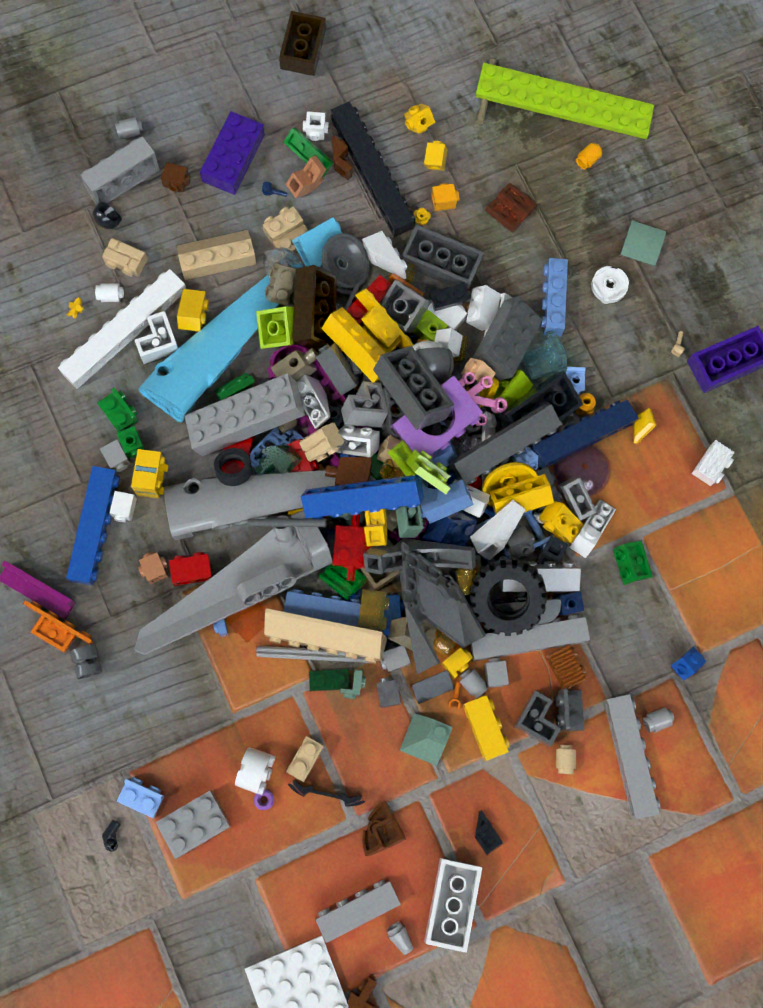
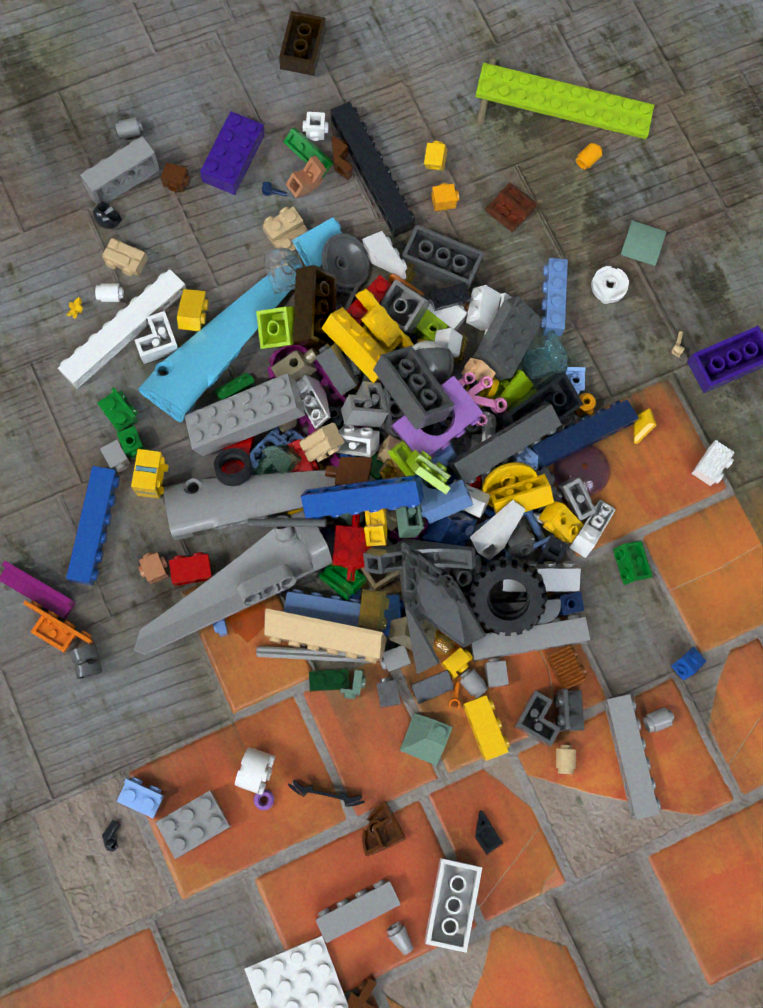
(123, 506): white brick -> none
(216, 255): tan slope -> none
(281, 285): dark tan plate -> none
(305, 759): tan brick -> none
(419, 118): yellow brick -> none
(421, 220): yellow plate -> none
(465, 579): clear yellow cone -> none

